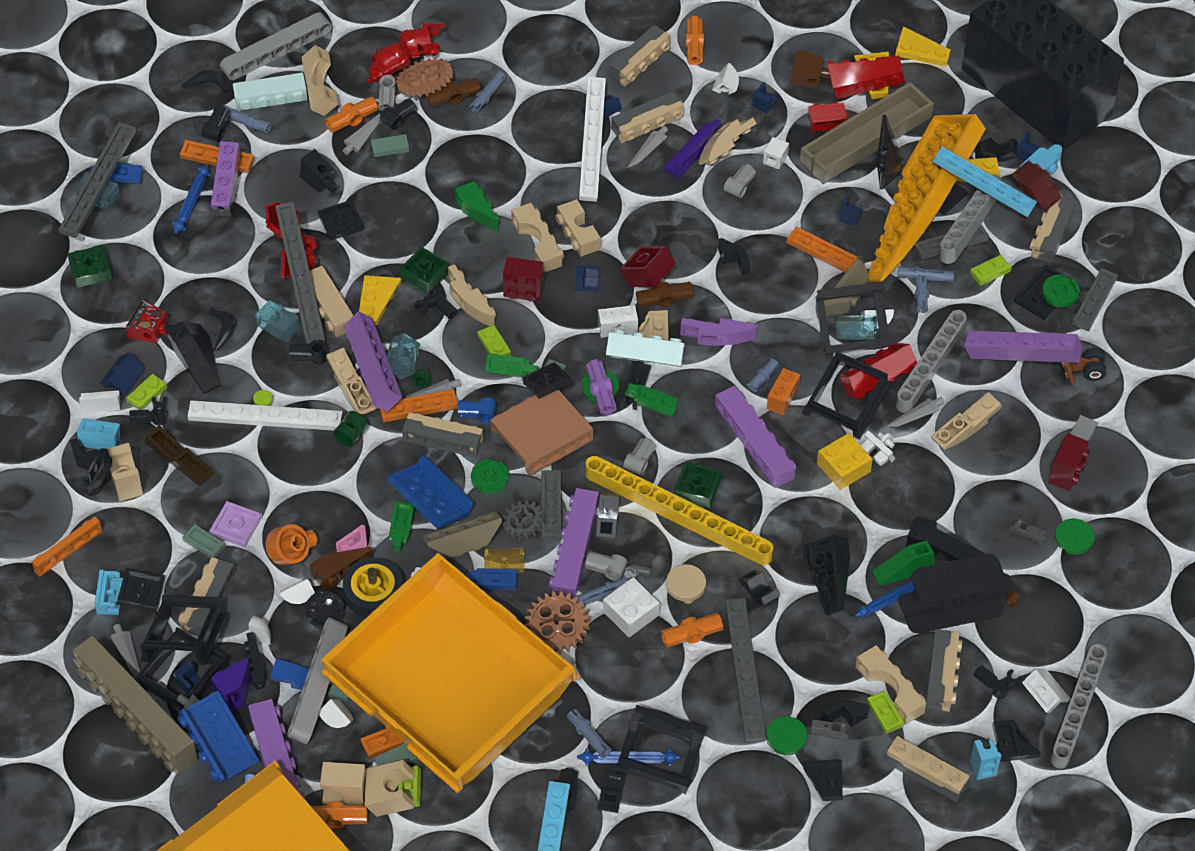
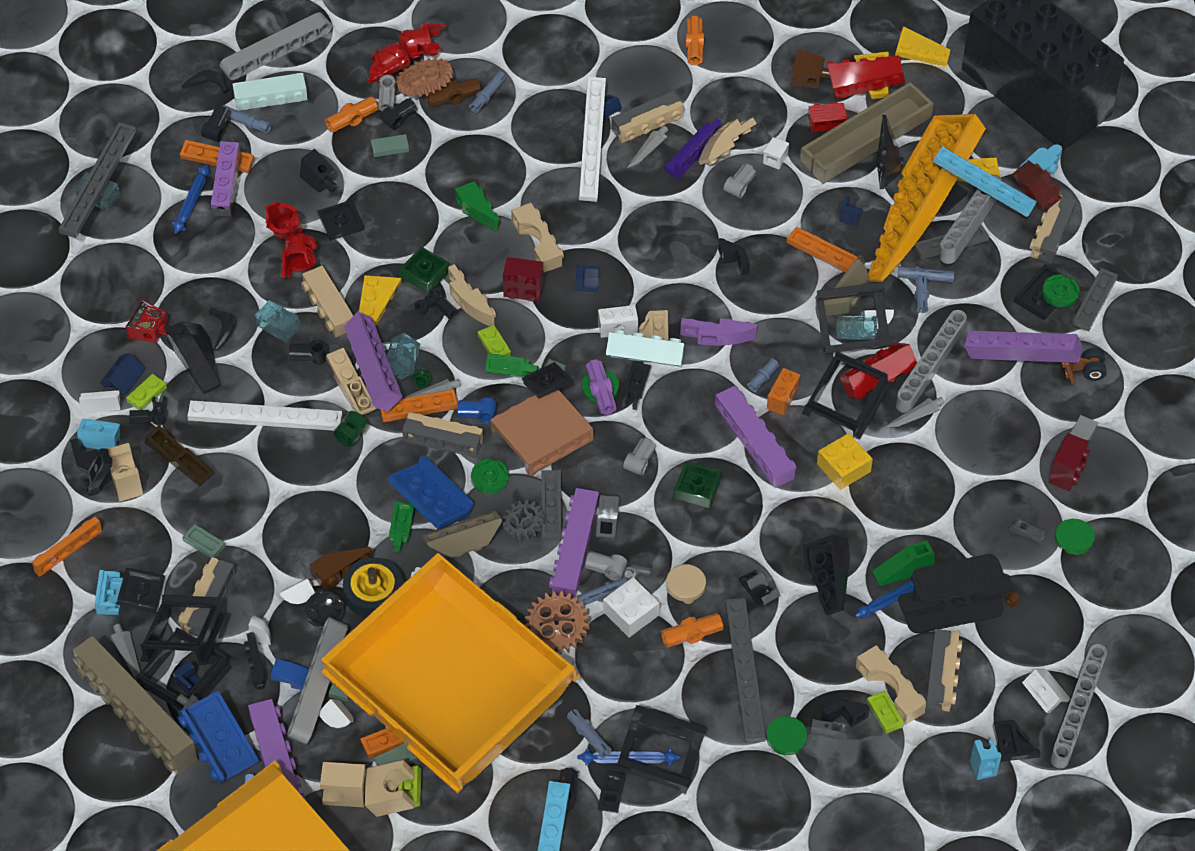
(89, 266): dark green brick -> none
(127, 173): blue hinge -> none
(233, 684): dark purple slope -> none
(235, 524): lavender tile -> none
(263, 398): lime tile -> none
(289, 544): orange piece -> none
(300, 272): dark grey plate -> none
(315, 66): tan arch -> none
(338, 814): orange piece -> none
(353, 540): bright pink slope -> none
(358, 139): light grey bar -> none
(493, 578): blue hinge -> none
(505, 559): clear yellow slope -> none
(582, 239): tan arch -> none
(639, 55): piece -> none
(647, 266): dark red brick -> none
(652, 399): green hinge -> none
(664, 294): reddish brown piece -> none
(684, 517): yellow beam -> none
(727, 80): white brick -> none
(762, 99): dark blue panel -> none
(826, 778): black wing -> none
(884, 453): white hips -> none
(927, 769): tan piece -> none
(943, 542): black wedge -> none
(968, 423): tan slope -> none
(990, 149): black slope -> none
(990, 270): lime plate -> none
(999, 687): black bar -> none
(1026, 148): dark blue panel -> none

